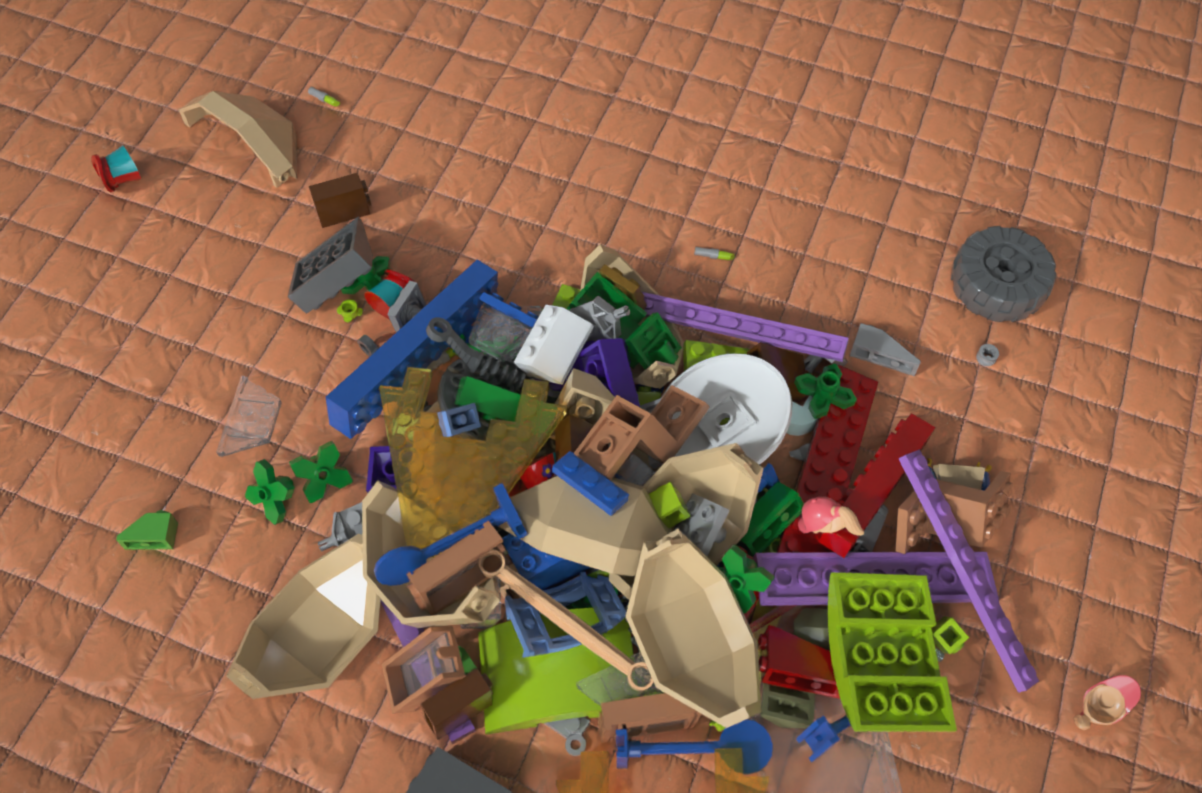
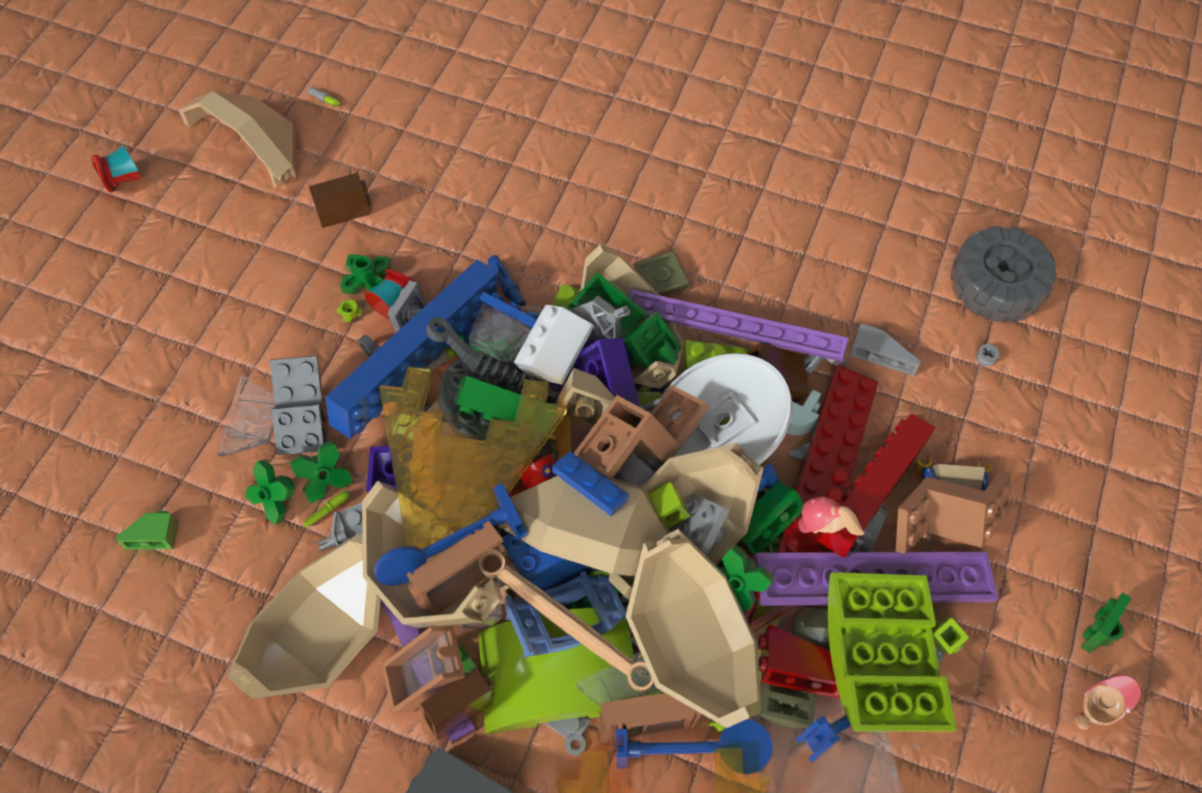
(298, 405): none -> piece
(330, 506): none -> lime piece
(331, 267): dark grey slope -> none
(458, 420): medium blue slope -> none
(510, 289): none -> blue pin
(628, 287): pearl gold plate -> none
(663, 273): none -> olive plate
(713, 253): light grey piece -> none
(825, 390): green plant -> none
(969, 571): medium lavender plate -> none
(1106, 623): none -> green plate

